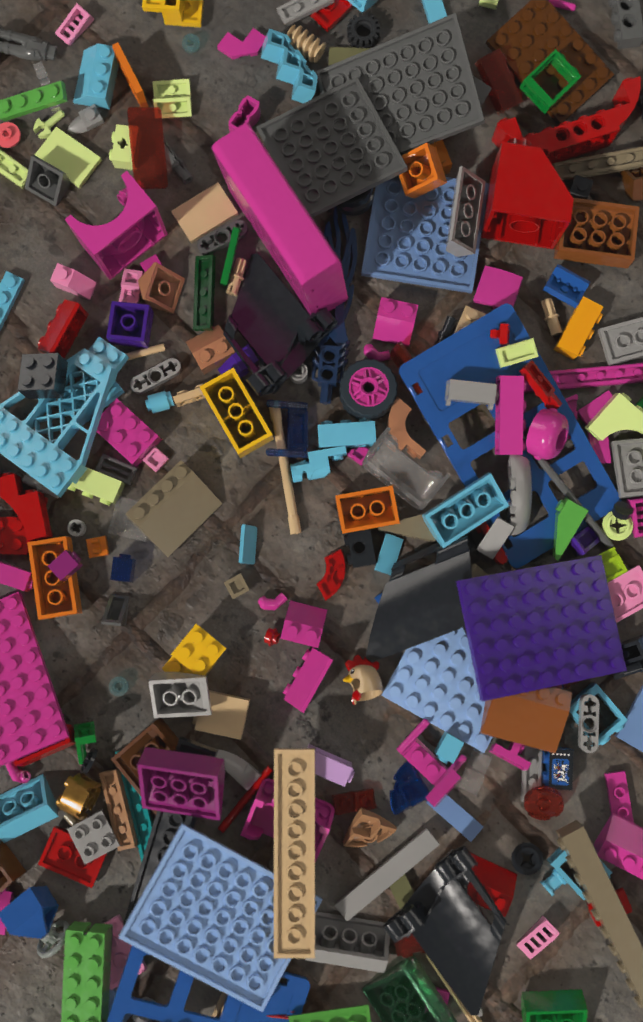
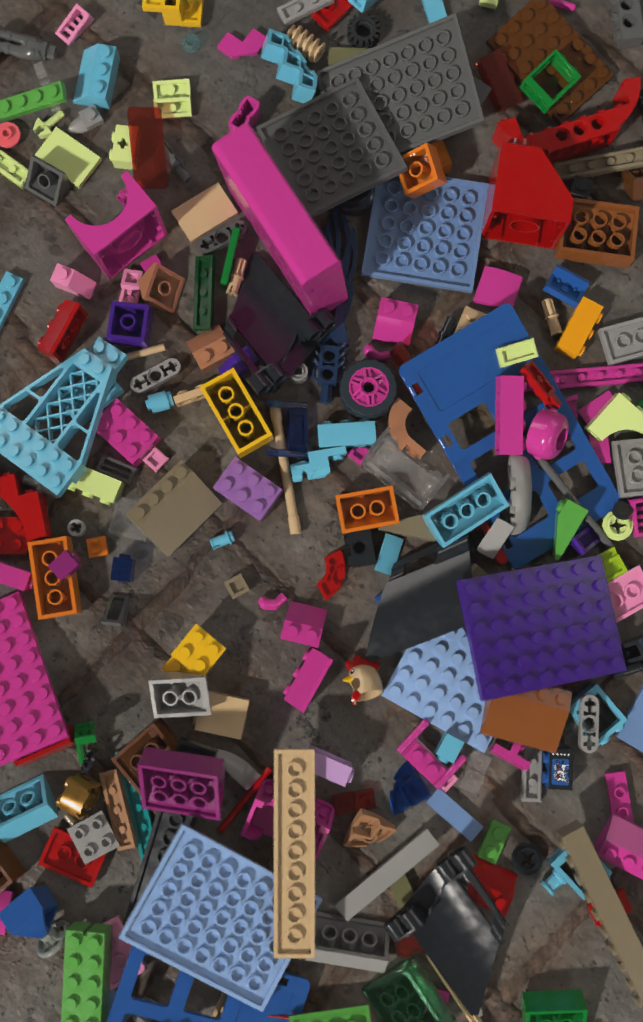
(18, 775): dark pink arm -> none
(42, 376): black brick -> none
(112, 686): clear light blue plate -> none
(129, 75): orange tile -> none
(222, 540): none -> medium azure pin
(248, 489): none -> medium lavender brick
(248, 544): medium azure slope -> none
(272, 636): red plate -> none
(443, 788): dark pink slope -> none
(465, 213): light grey slope -> none
(471, 392): light grey brick -> none
(493, 841): none -> bright green plate
(502, 334): red tile -> none
(537, 927): bright pink slope -> none
(543, 802): clear red tile -> none

